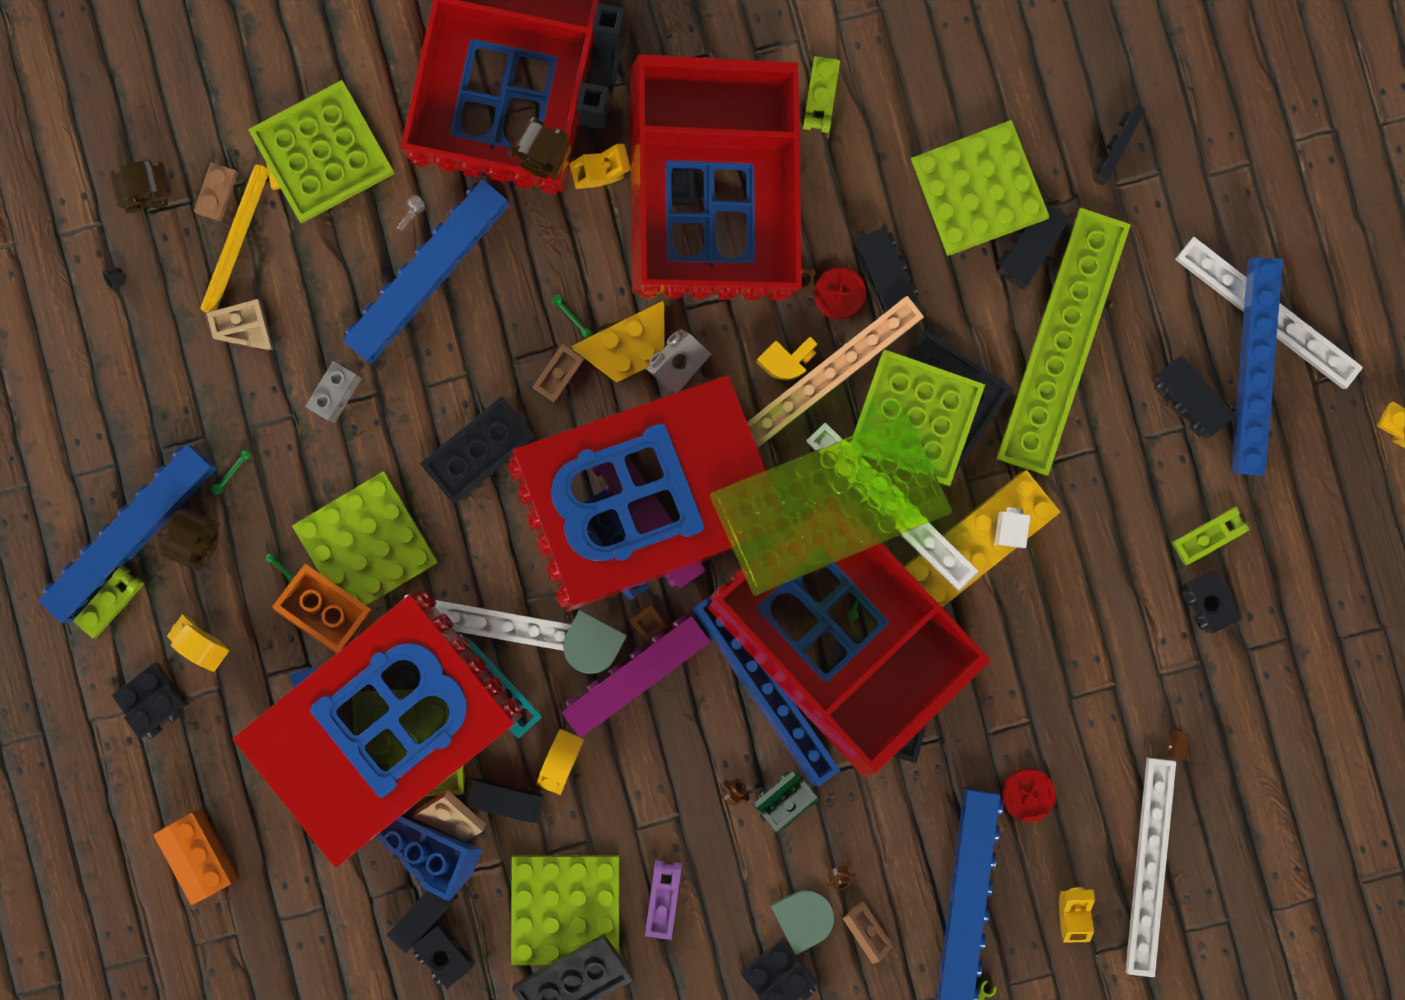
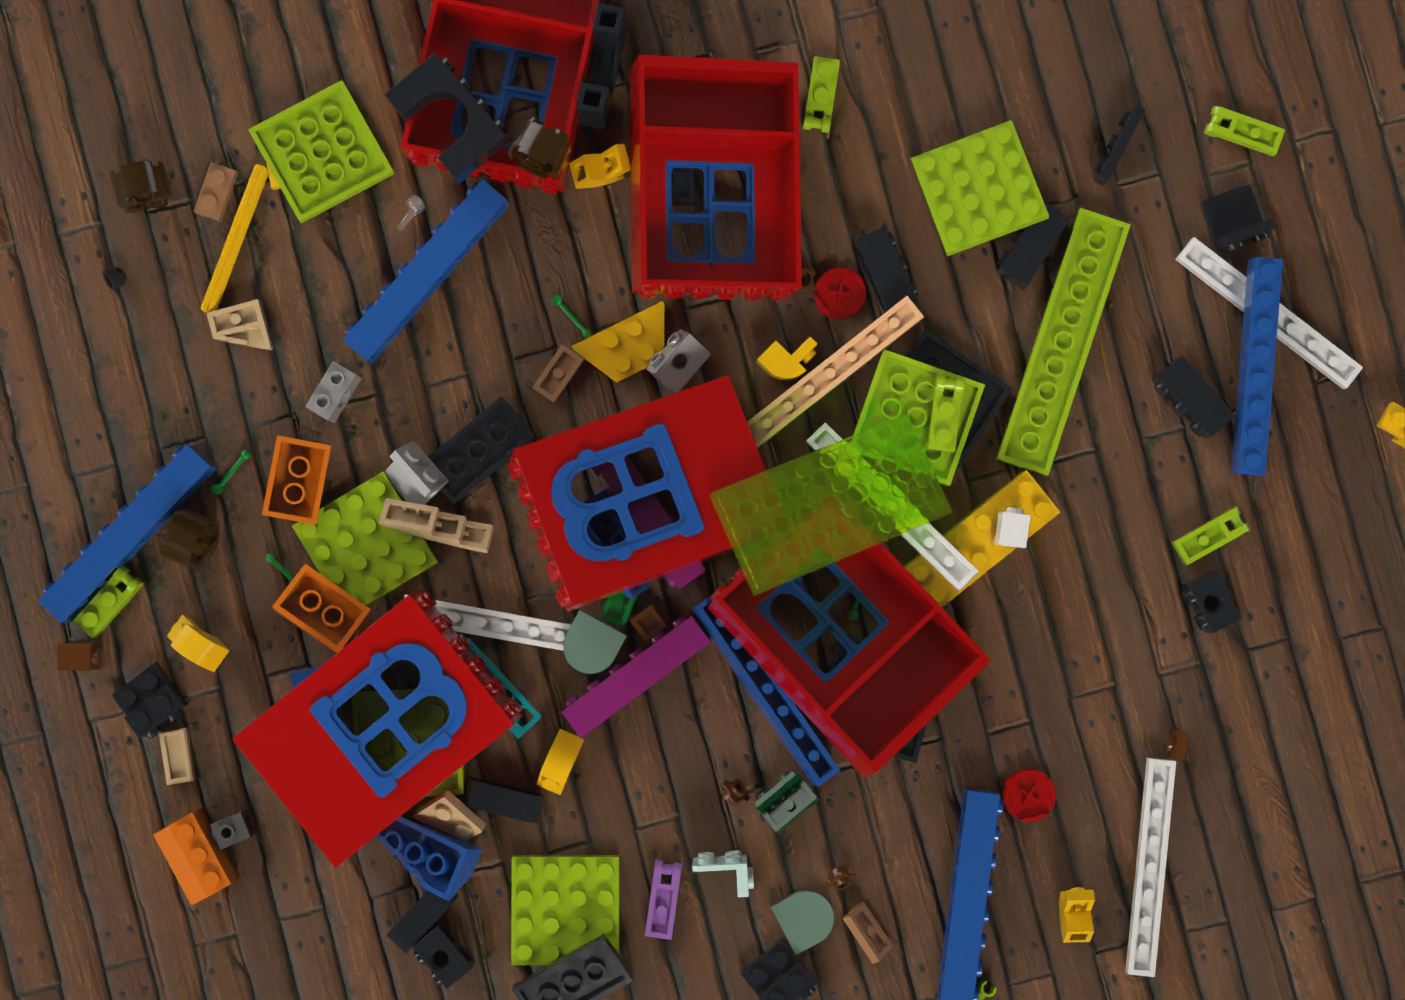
(78, 656): none -> reddish brown brick
(177, 756): none -> tan tile
(232, 829): none -> dark grey brick
(296, 480): none -> orange slope
(414, 474): none -> light grey bracket
(435, 525): none -> tan slope
(436, 81): none -> black arch
(617, 609): none -> green plate
(731, 861): none -> light aqua bracket
(945, 414): none -> lime plate
(1235, 219): none -> black bracket
(1245, 131): none -> lime plate

